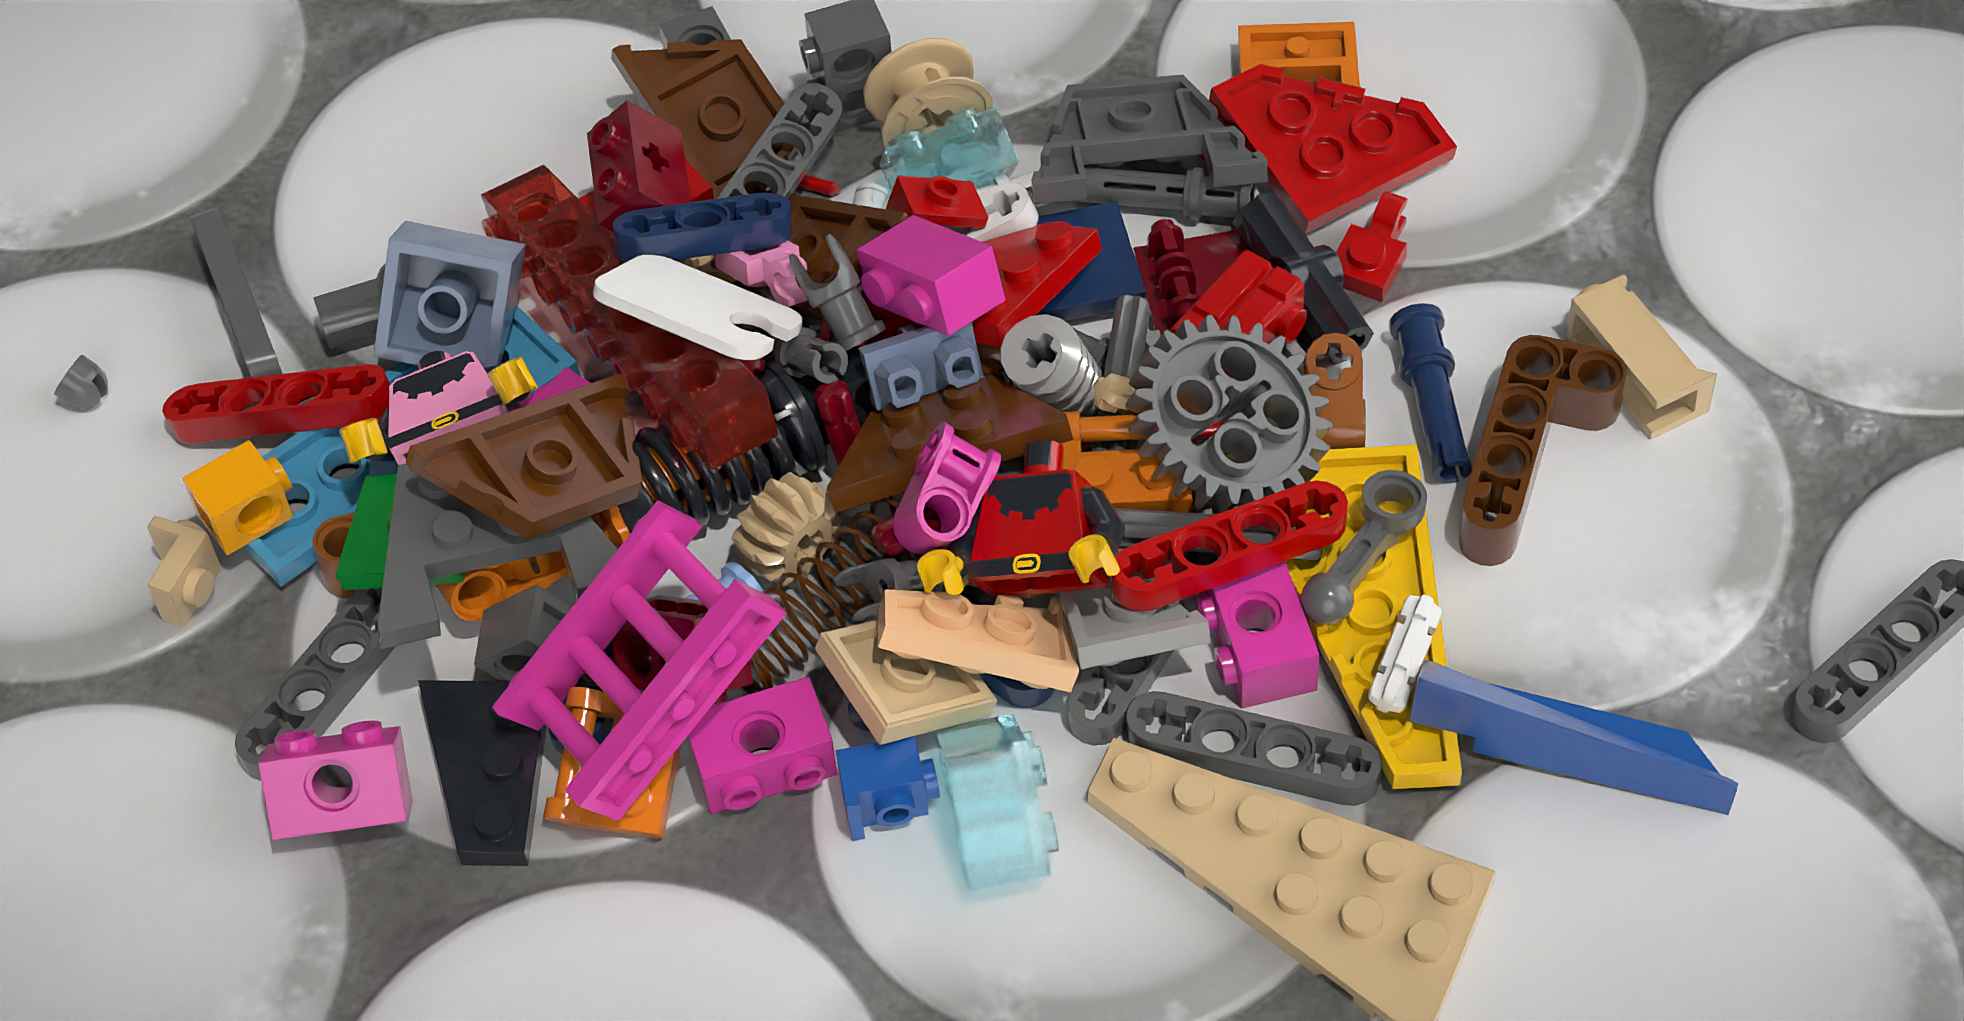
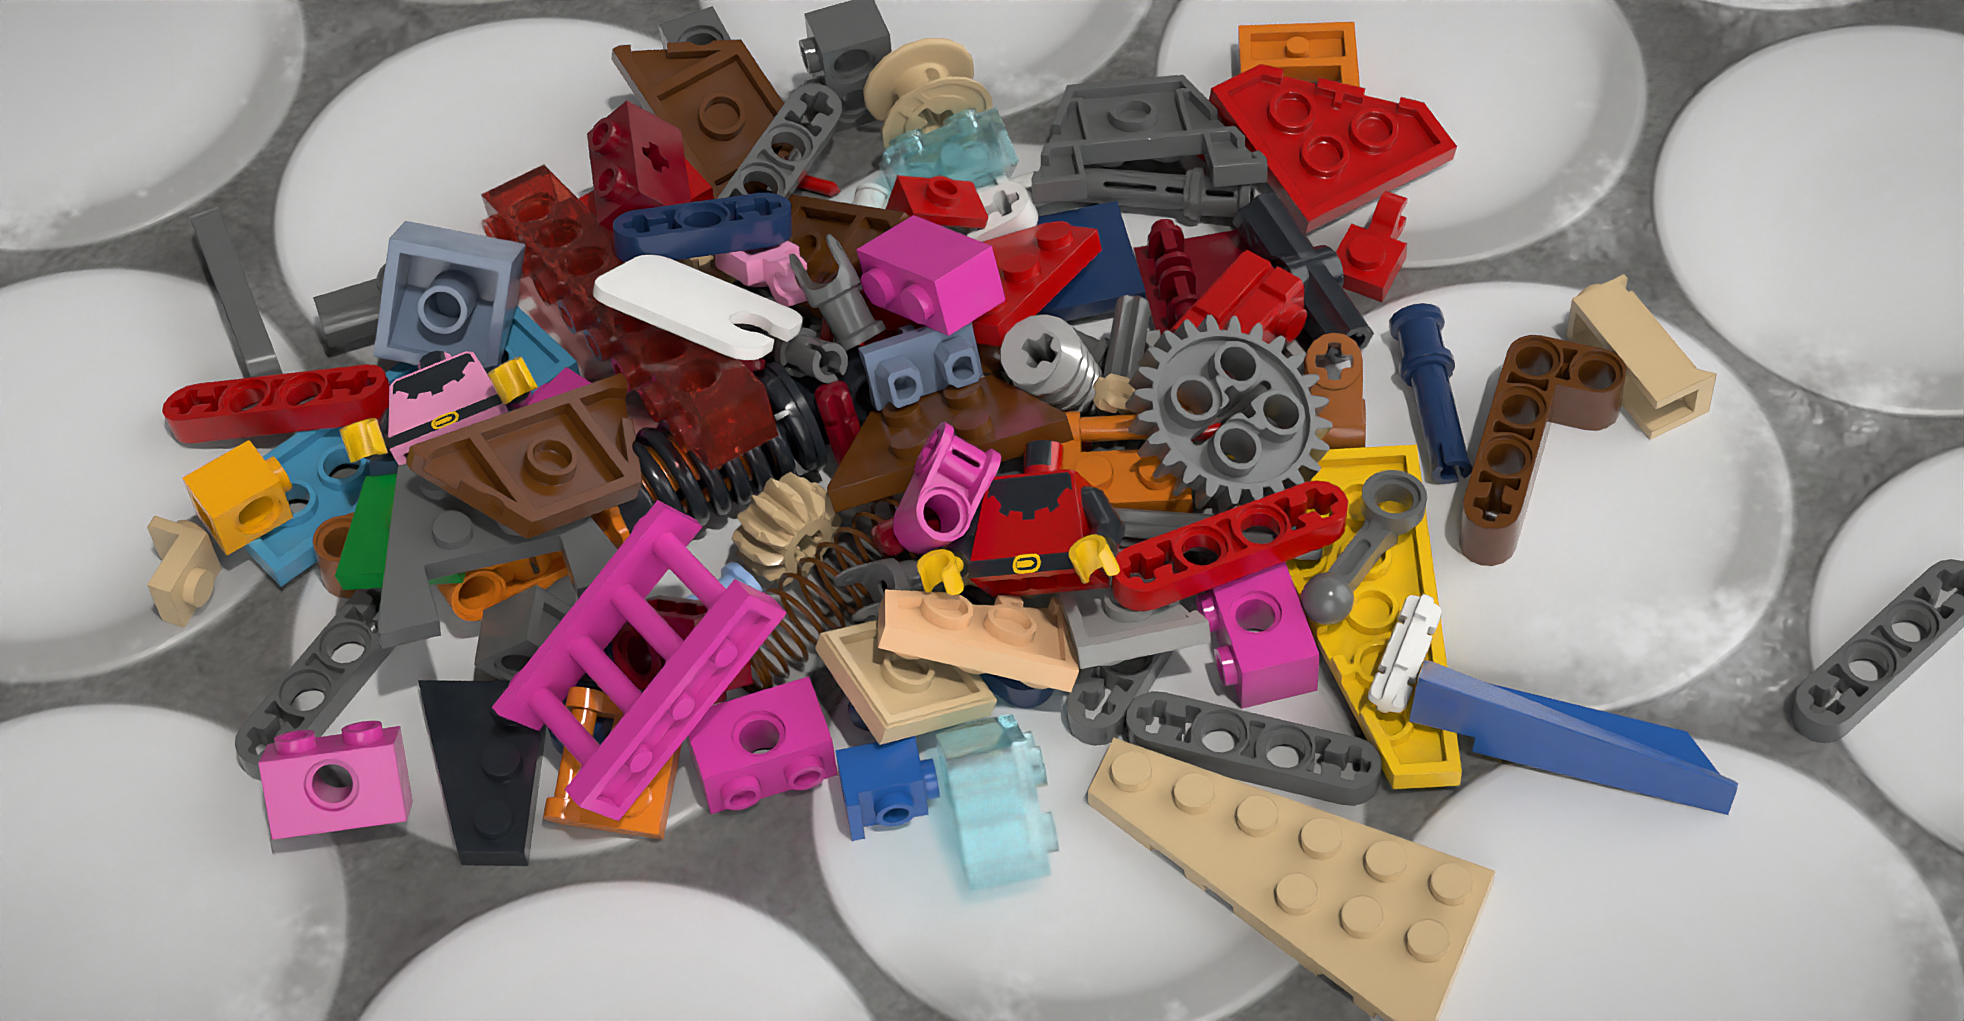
(83, 384): dark grey hinge -> none

